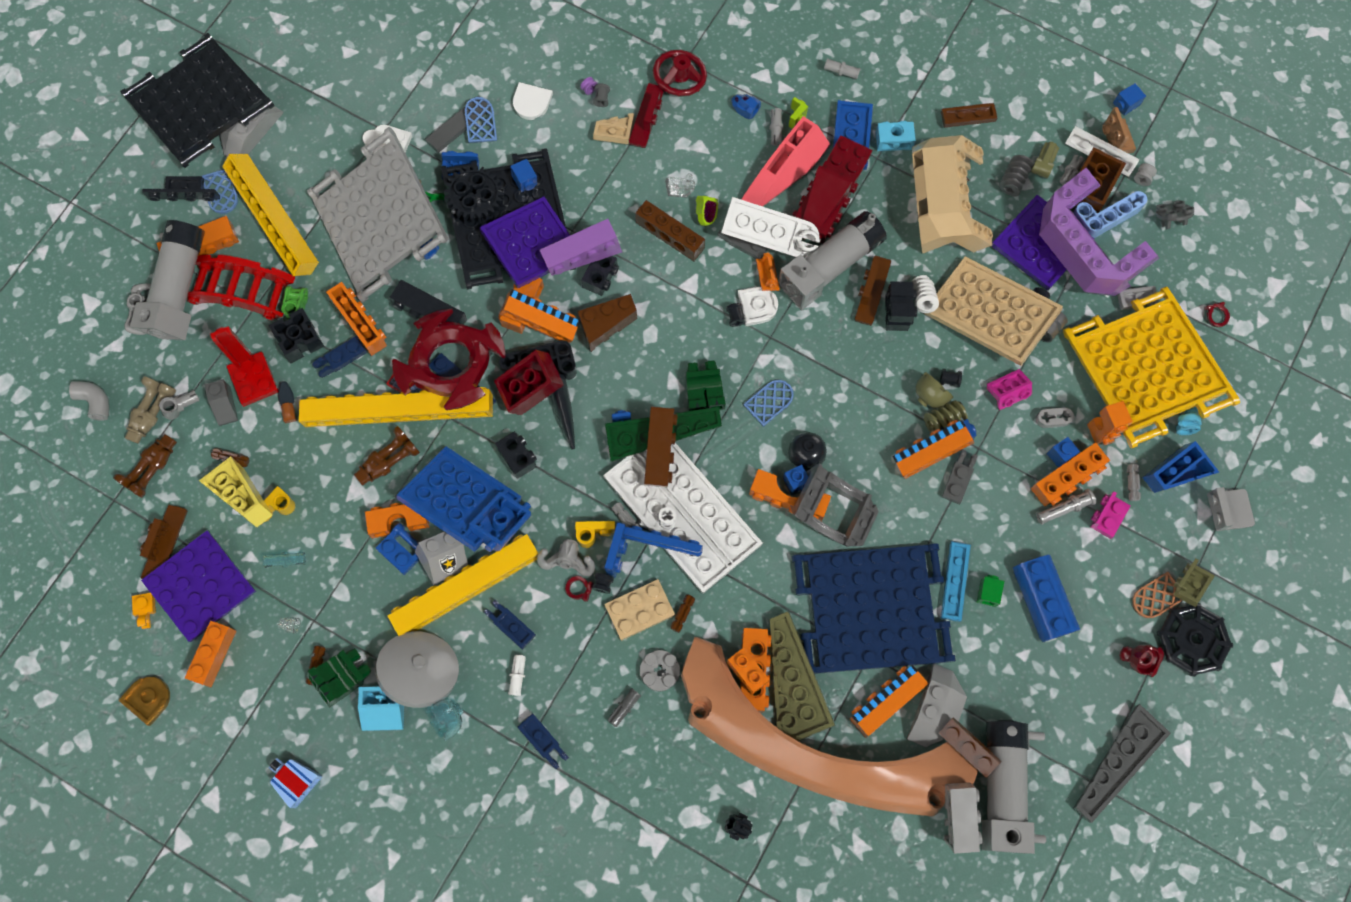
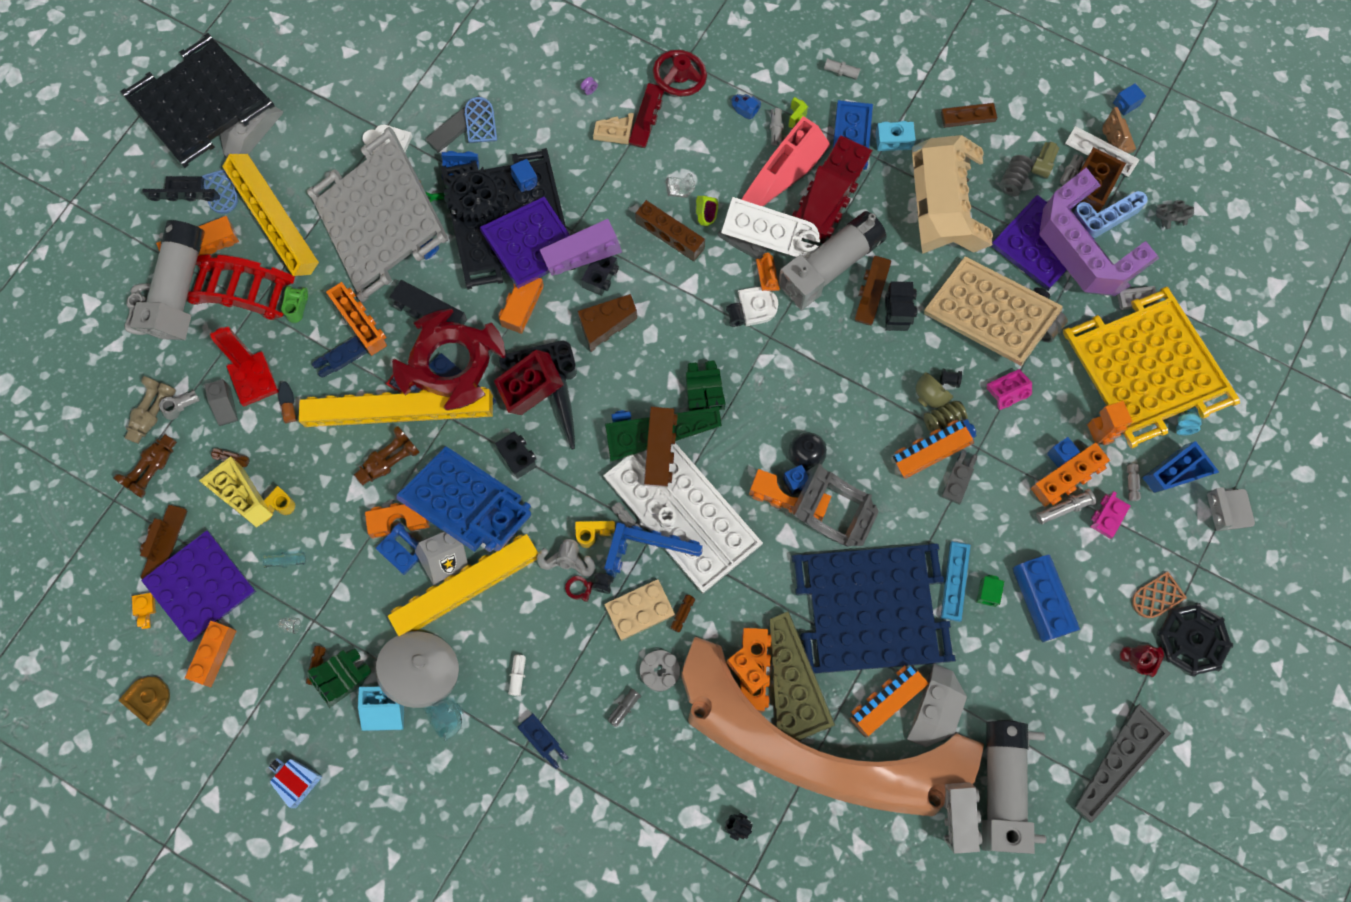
(94, 396): light grey cylinder -> none
(296, 335): black brick -> none
(511, 626): dark blue hinge -> none
(531, 101): white tile -> none
(540, 316): orange brick -> none
(601, 95): dark grey bush -> none
(773, 415): medium blue window -> none
(926, 294): white piece -> none
(970, 747): reddish brown plate -> none
(1054, 413): light grey beam -> none
(1145, 174): light grey wheel -> none
(1193, 584): olive bracket -> none
(1220, 306): dark red piece -> none

